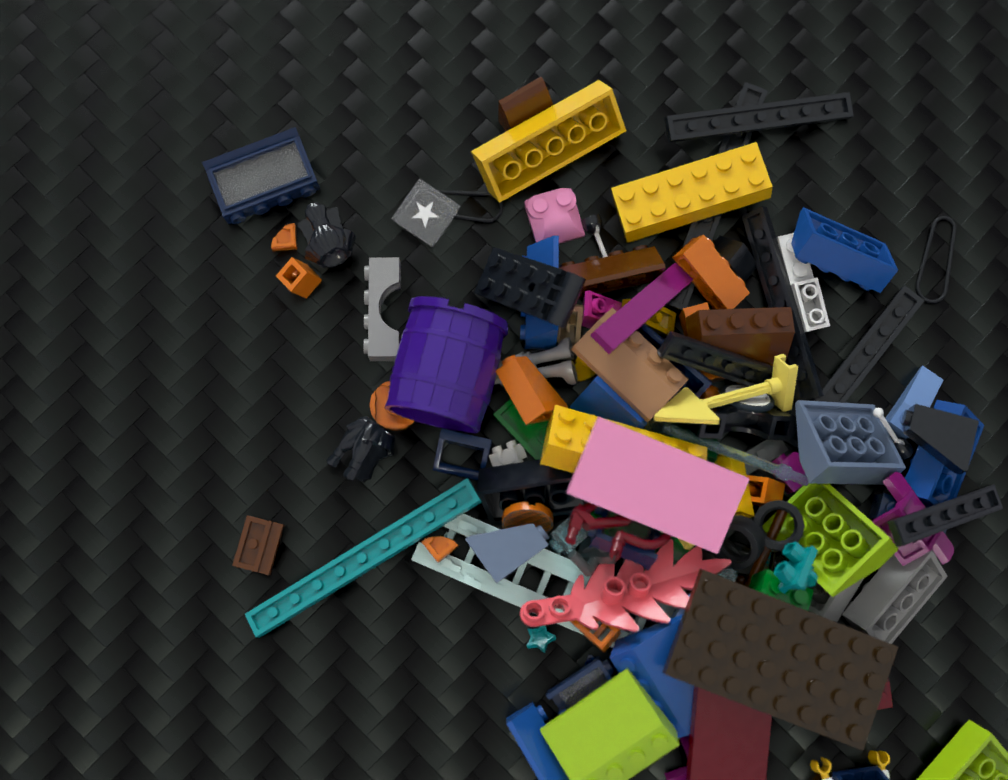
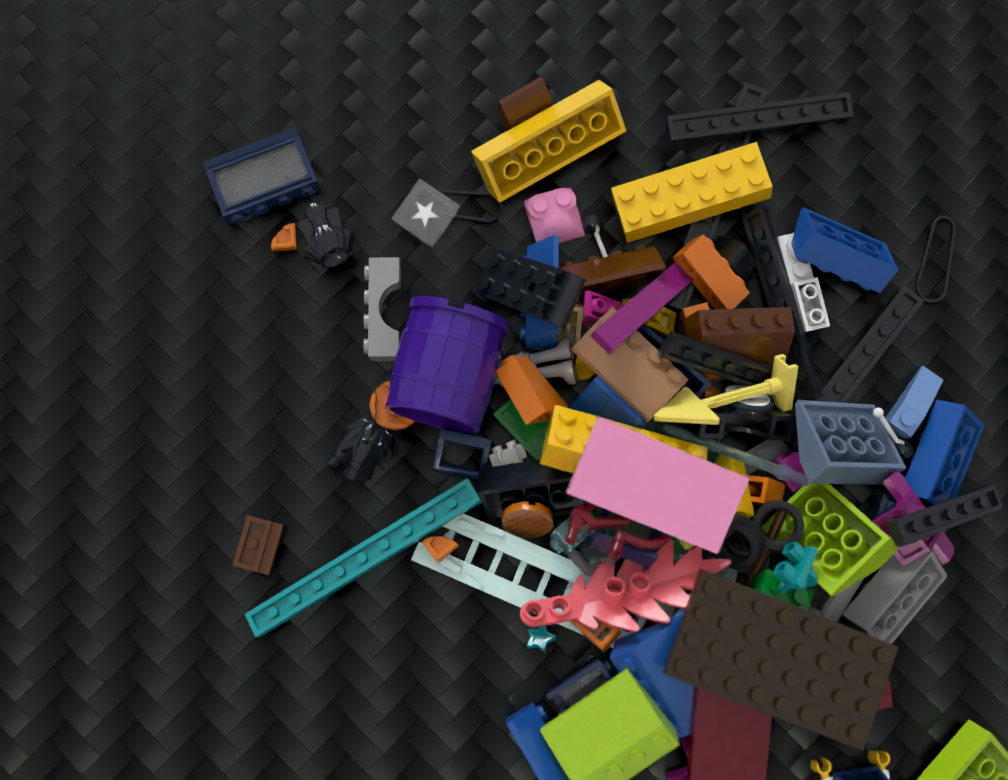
(298, 277): orange brick -> none
(507, 548): sand blue slope -> none
(942, 435): black slope -> none

